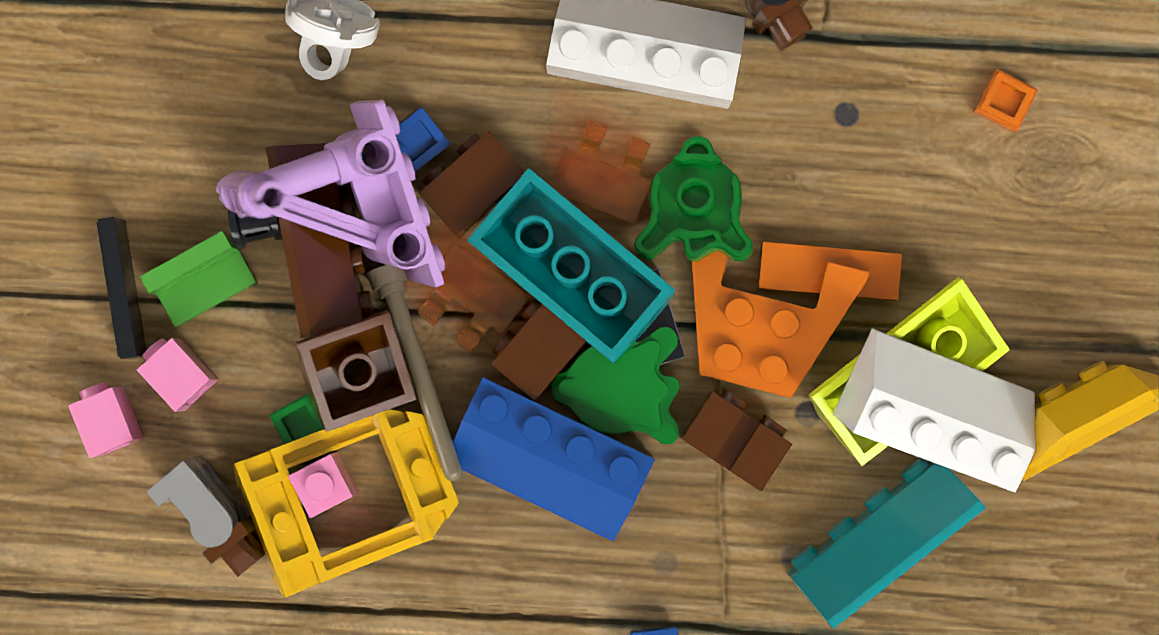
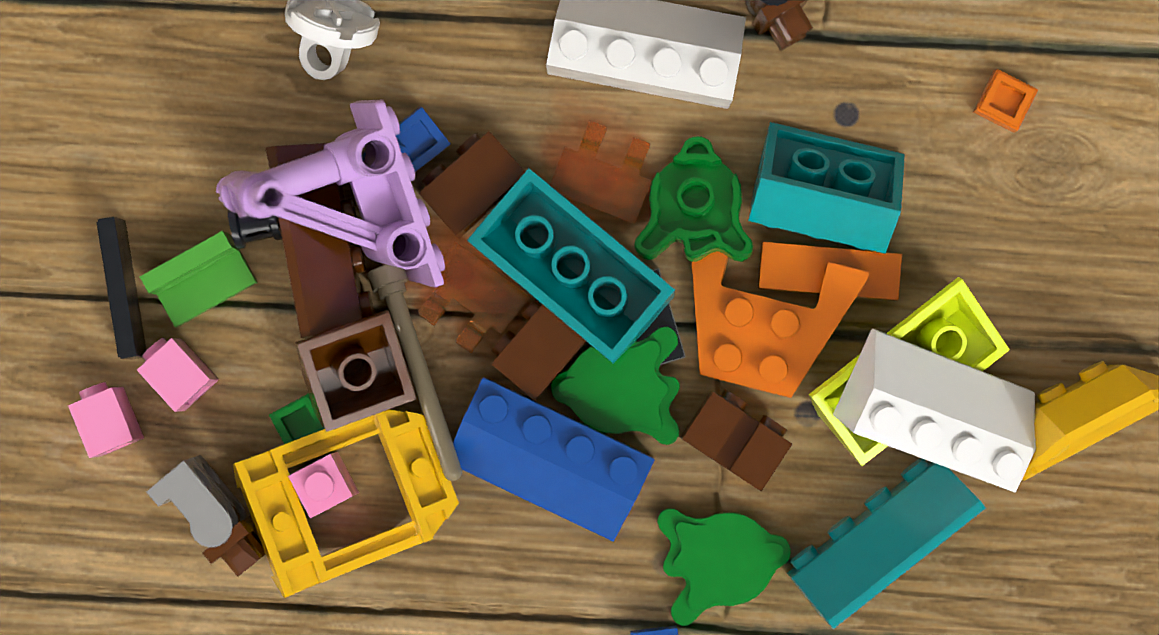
(720, 557): none -> green tile
(828, 188): none -> teal slope

